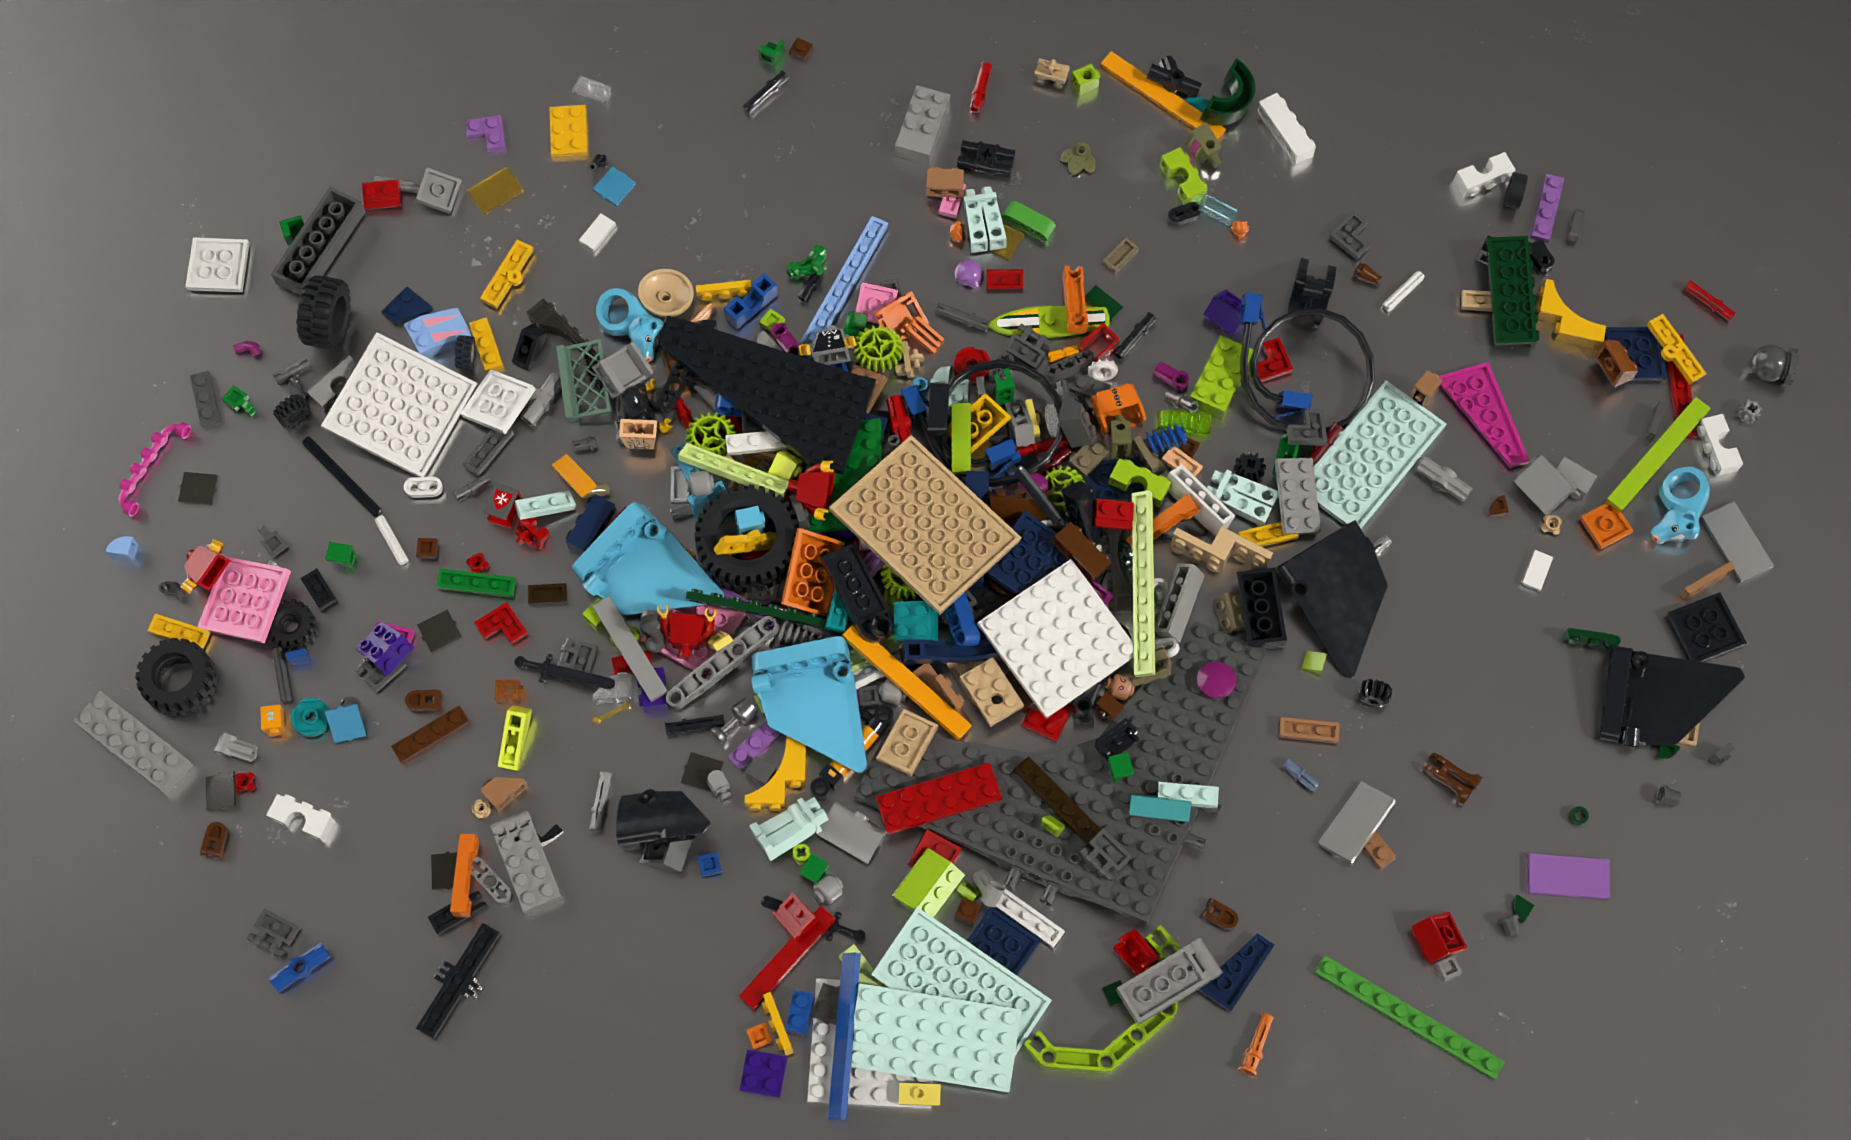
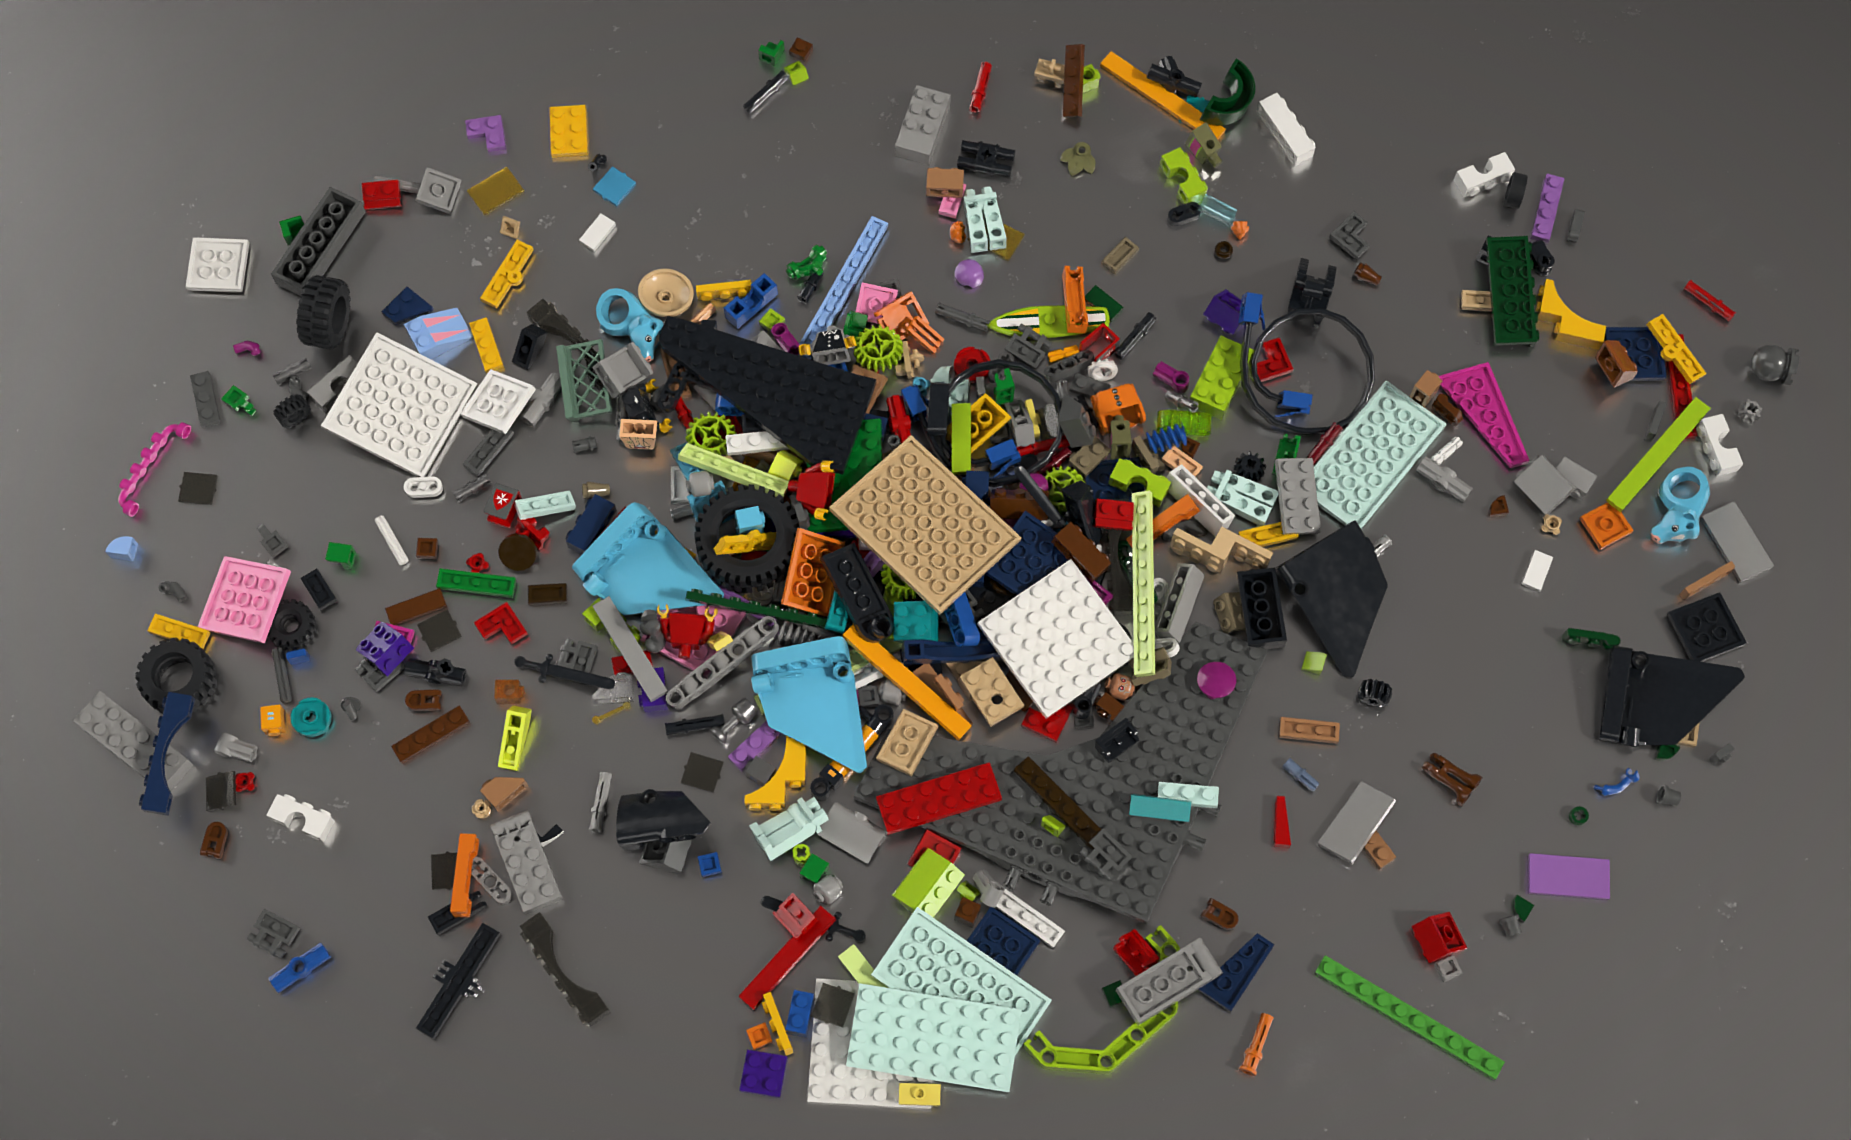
(176, 713): none -> dark blue arch
(204, 566): torso -> none
(341, 476): black axle -> none
(345, 723): dark azure piece -> none
(416, 607): none -> reddish brown tile
(435, 671): none -> black piece
(465, 352): black wheel -> none
(510, 227): none -> tan slope
(517, 552): none -> dark brown tile
(574, 475): light orange tile -> none
(587, 1002): none -> clear smoke arch
(592, 90): clear plate -> none
(718, 784): light grey arm -> none
(796, 72): none -> lime slope
(844, 1036): blue tile -> none
(1004, 278): red plate -> none
(1028, 221): bright green beam -> none
(1073, 80): none -> reddish brown plate
(1120, 766): green panel -> none
(1226, 246): none -> dark brown plate
(1281, 826): none -> red piece
(1311, 433): dark grey plate -> none
(1403, 291): white axle -> none
(1447, 410): none -> reddish brown plate
(1447, 450): none -> white axle
(1614, 789): none -> blue piece

